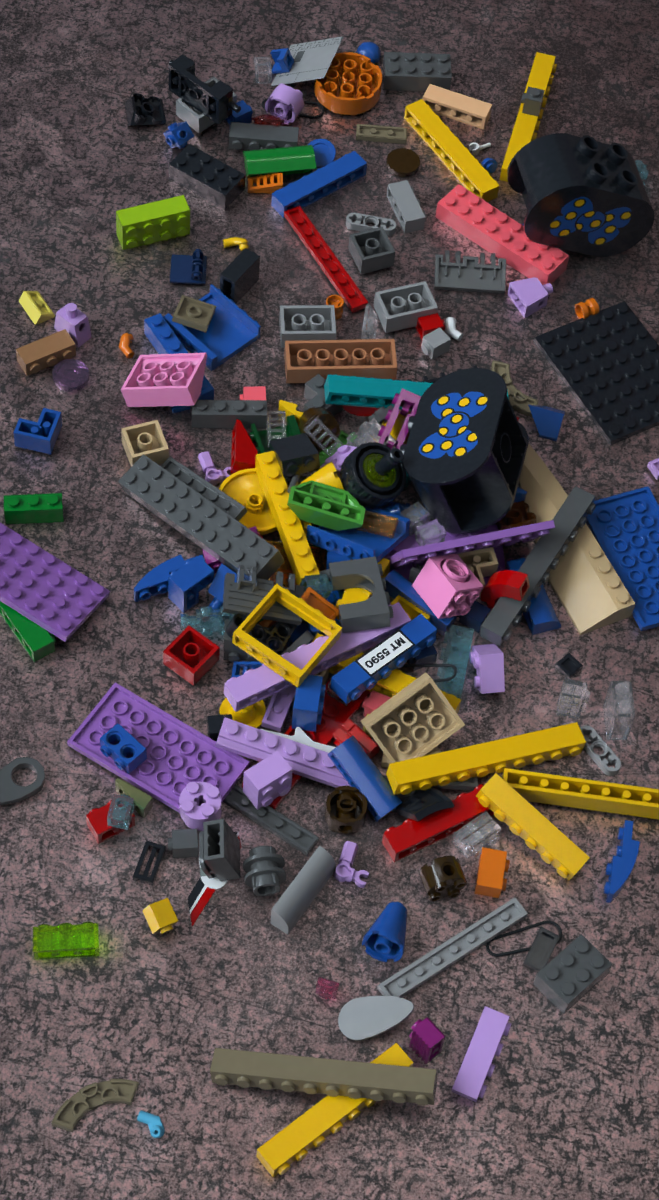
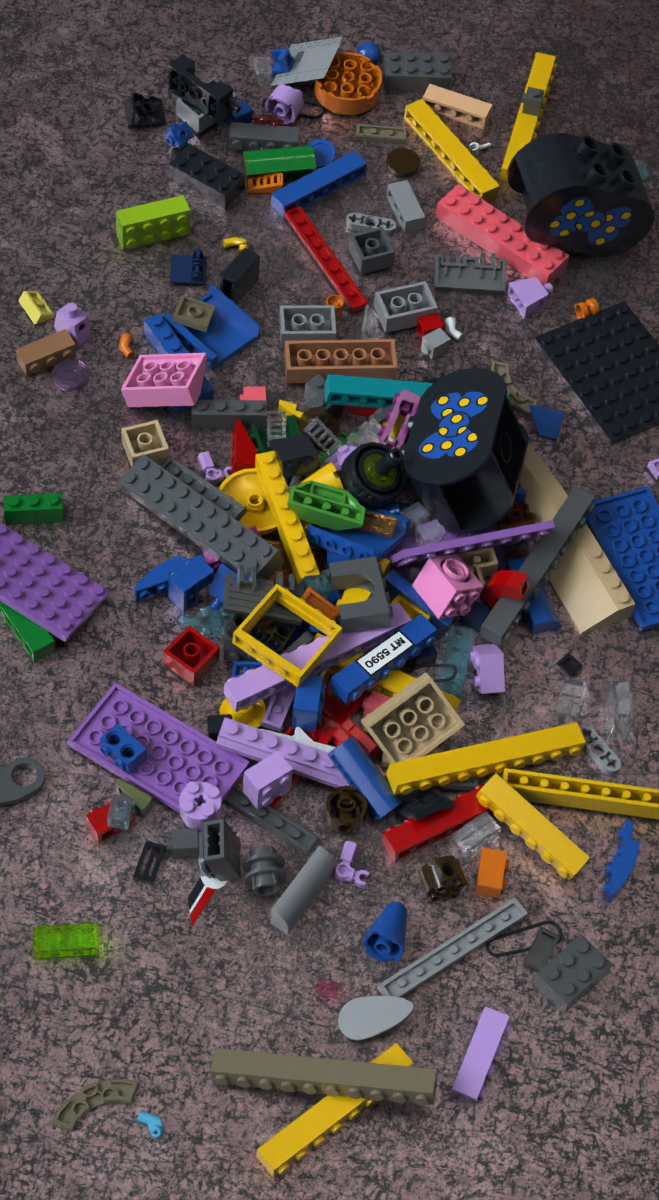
(39, 435): blue brick -> none
(160, 916): yellow brick -> none
(426, 1040): magenta brick -> none
(489, 164): blue plate -> none

